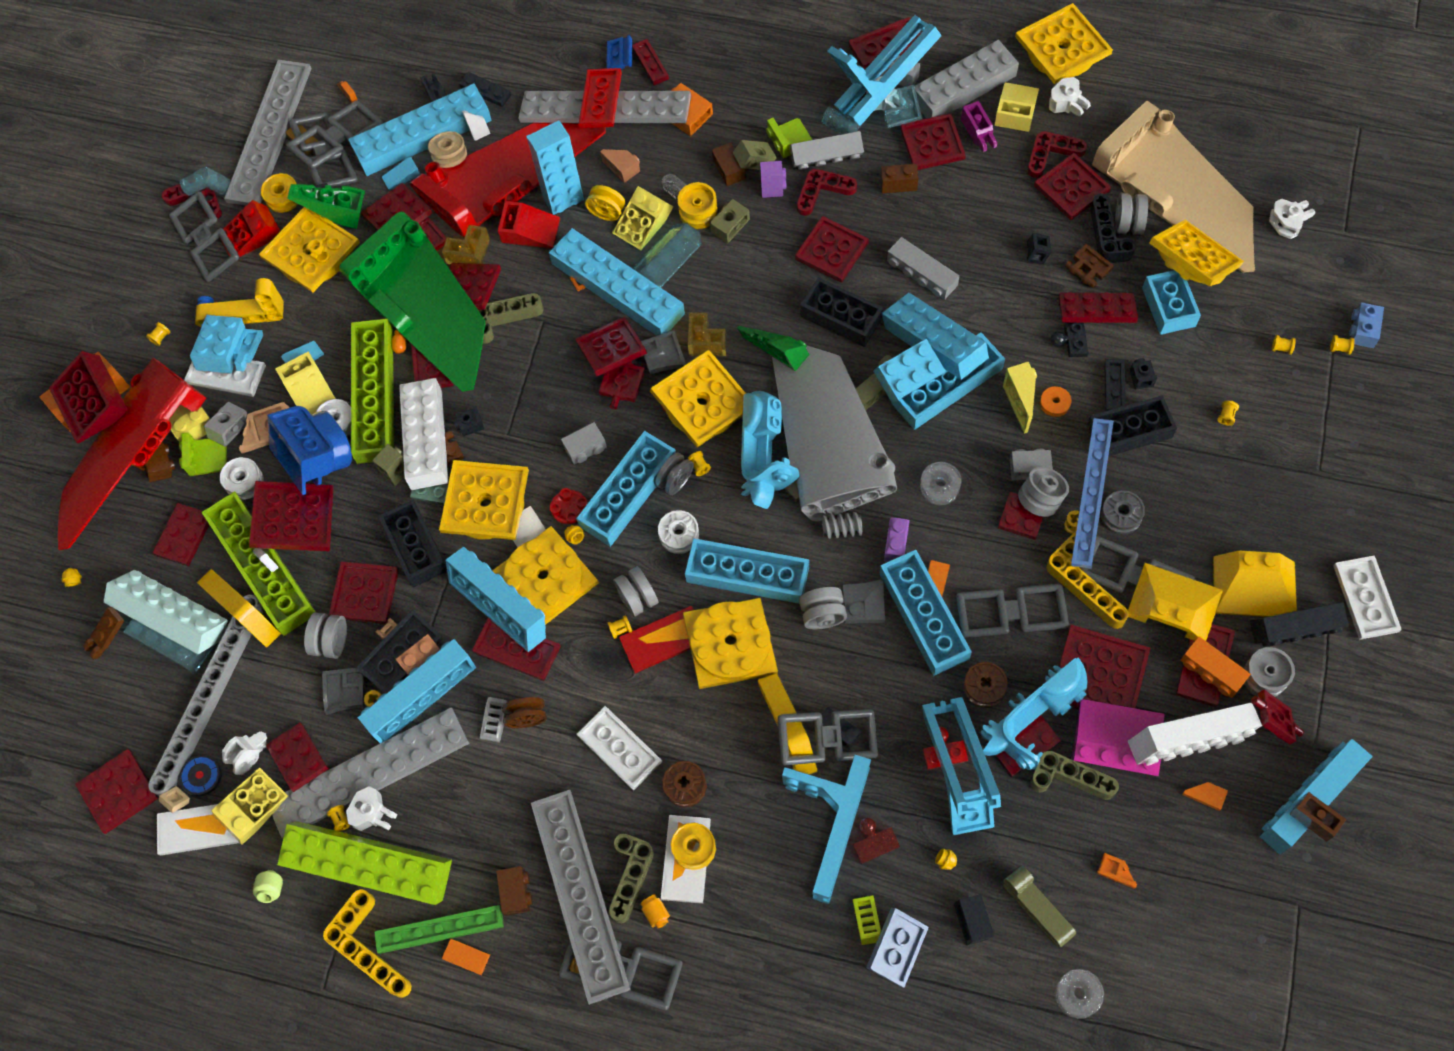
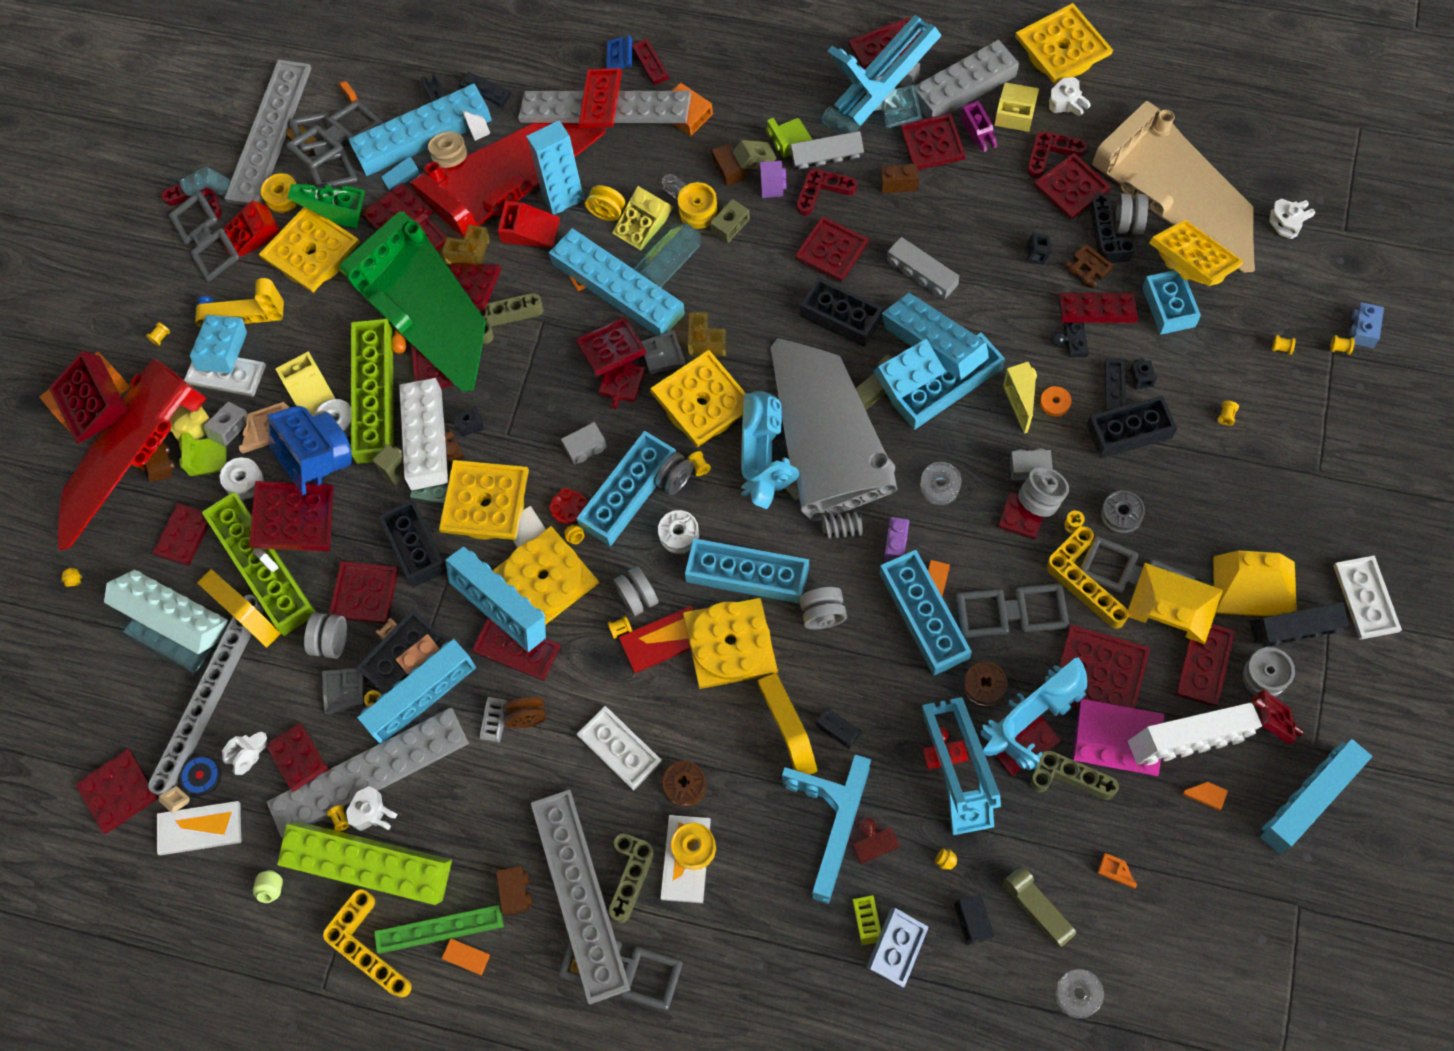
(104, 633): reddish brown hinge -> none
(246, 348): medium azure hinge -> none
(249, 806): light yellow slope -> none
(312, 347): medium azure slope -> none
(315, 243): yellow plate -> none
(621, 163): nougat slope -> none
(655, 911): light orange brick -> none
(781, 347): green wedge -> none
(826, 736): dark grey bar -> none
(864, 602): dark grey plate -> none
(1092, 493): medium blue plate -> none
(1215, 667): orange brick -> none
(1318, 816): reddish brown brick -> none

